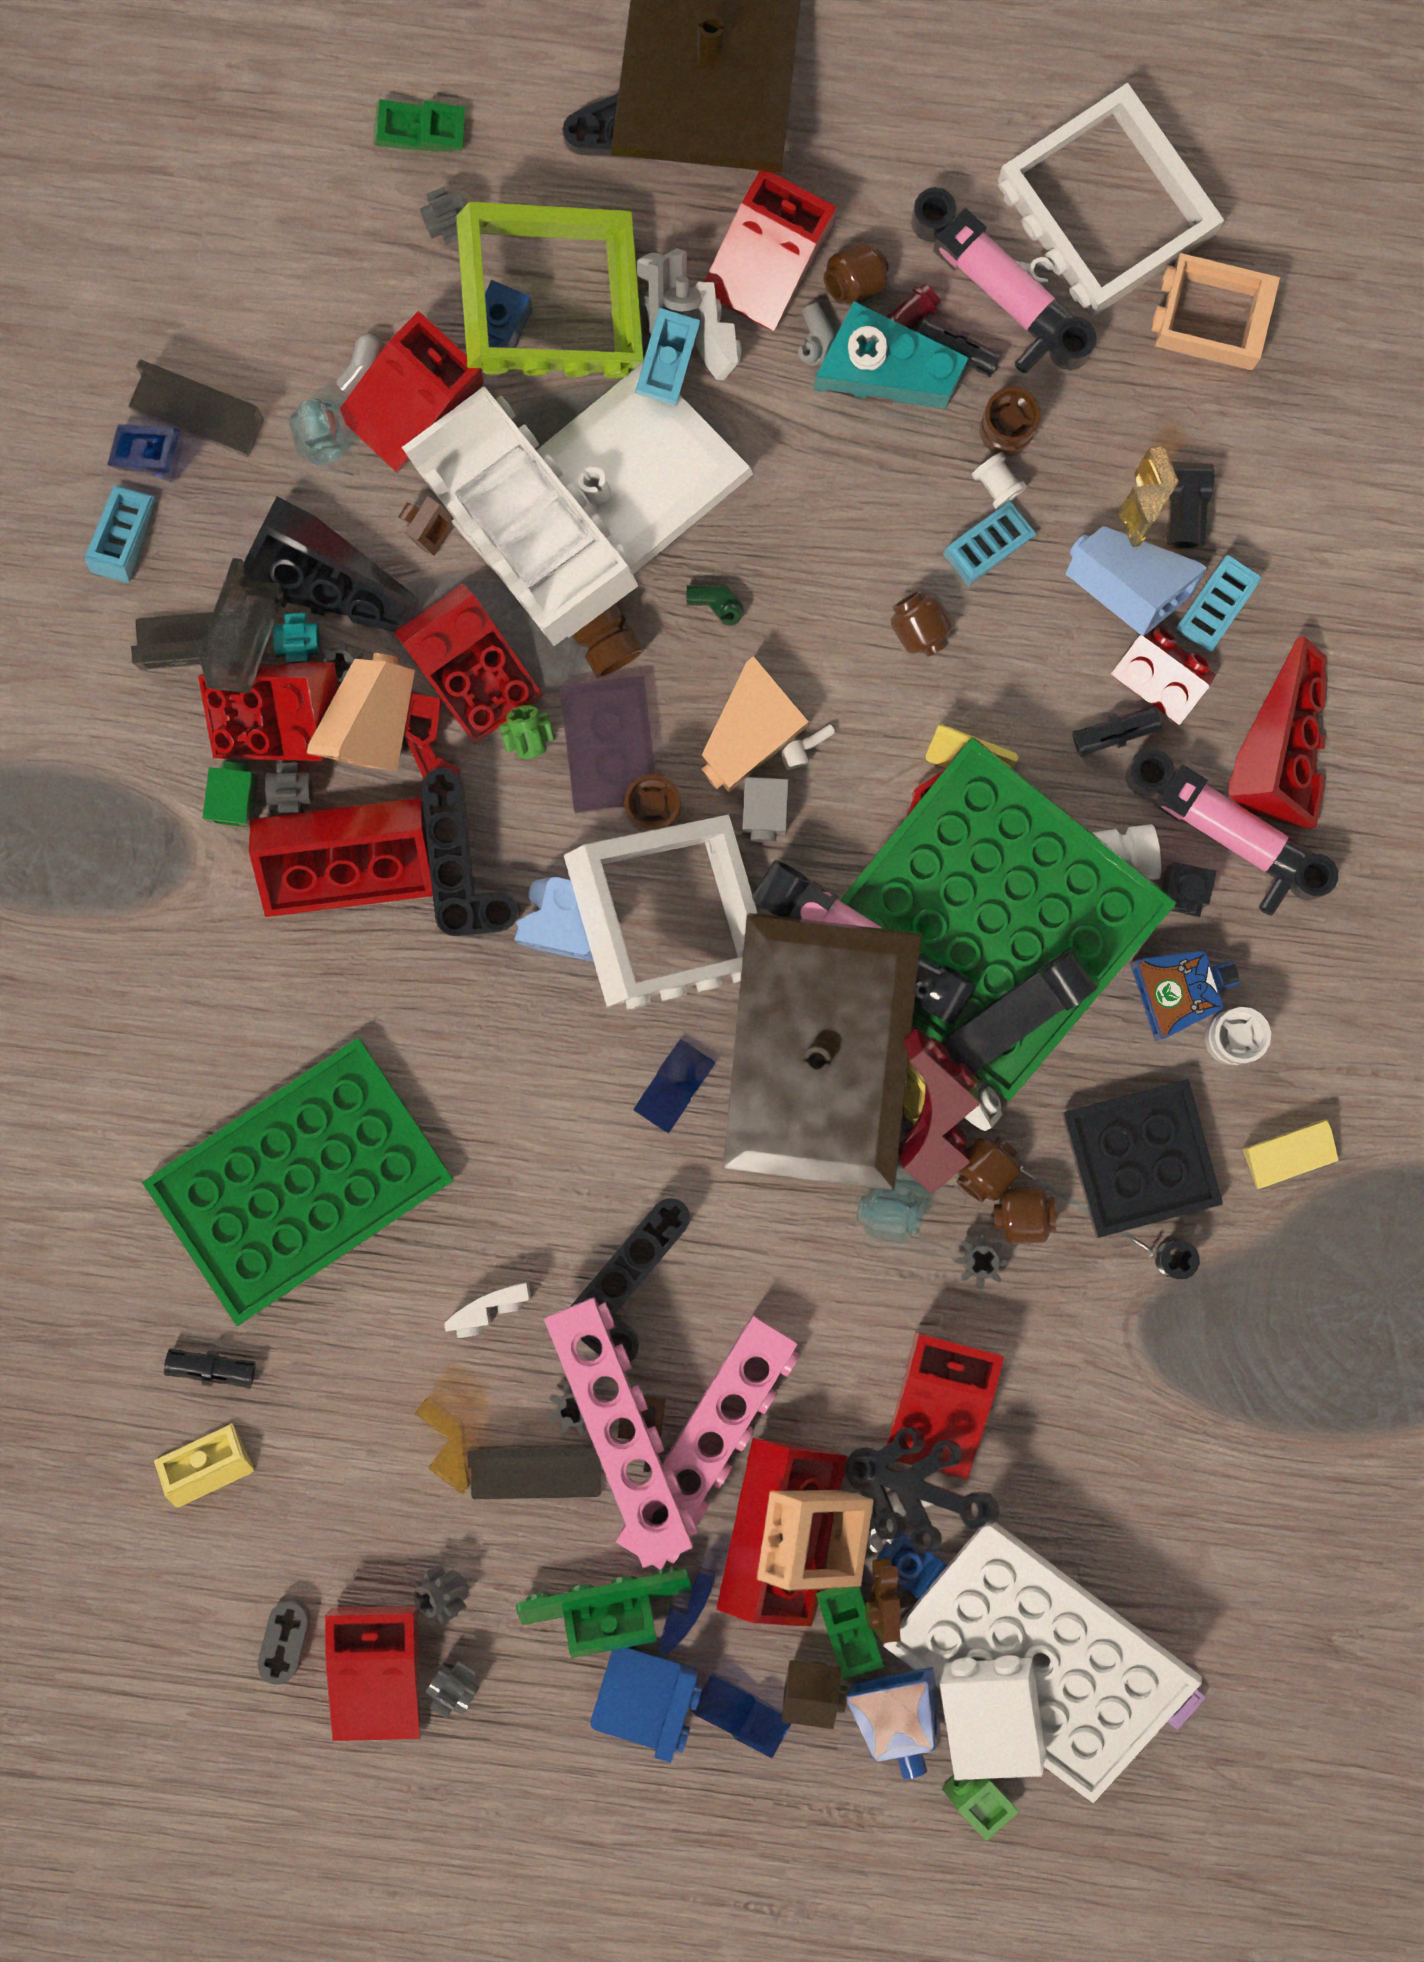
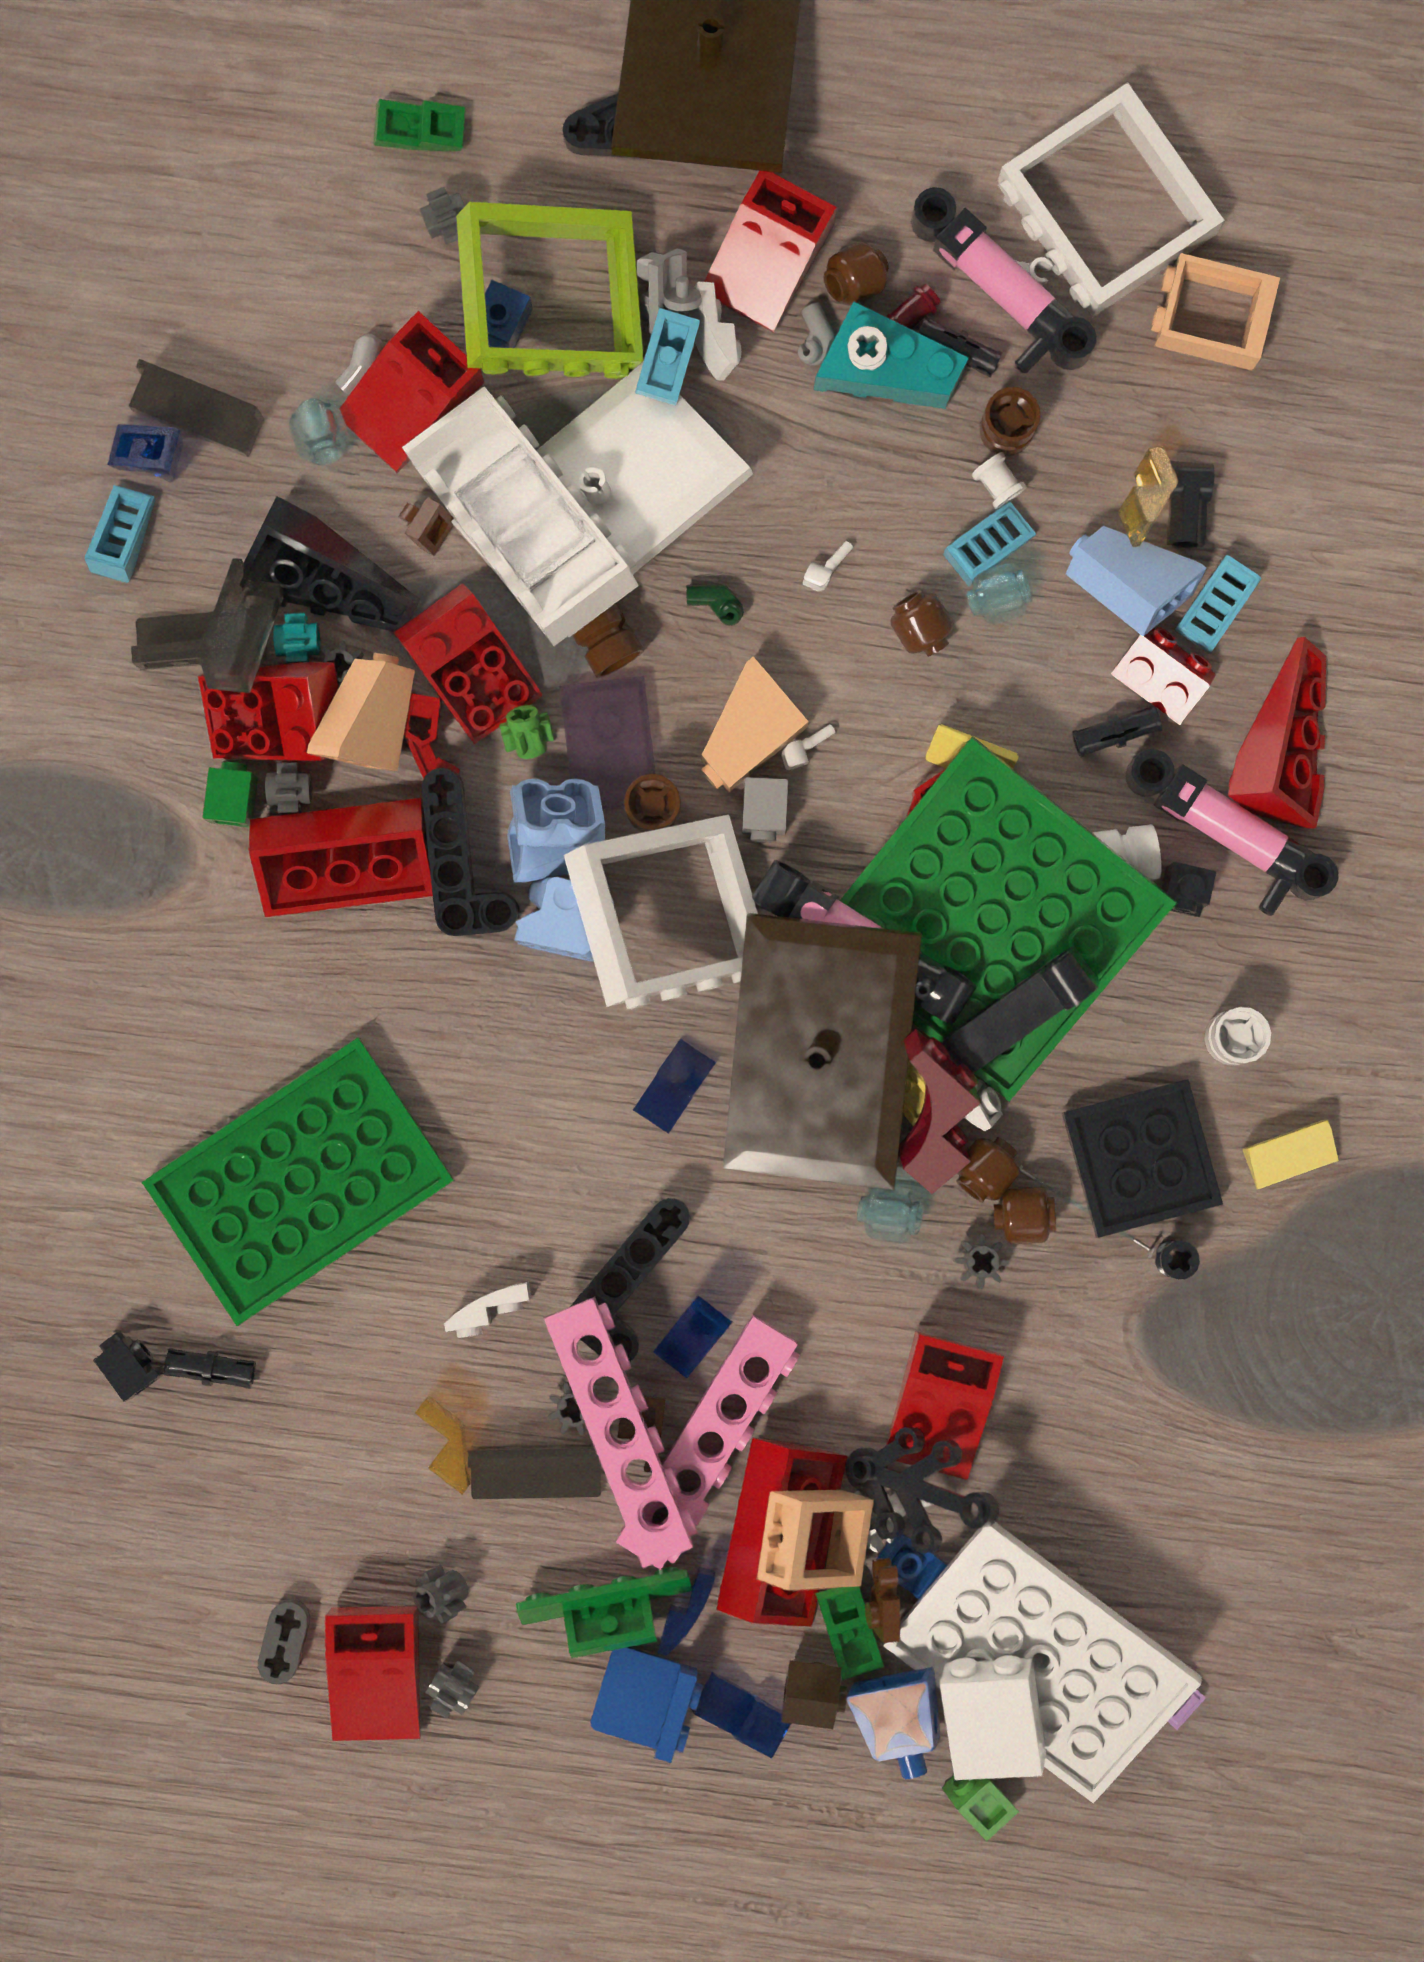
(127, 1365): none -> black brick
(203, 1466): light yellow slope -> none
(551, 824): none -> light blue piece
(692, 1336): none -> clear blue slope
(817, 576): none -> white hand
(1000, 594): none -> clear light blue head
(1181, 989): torso -> none

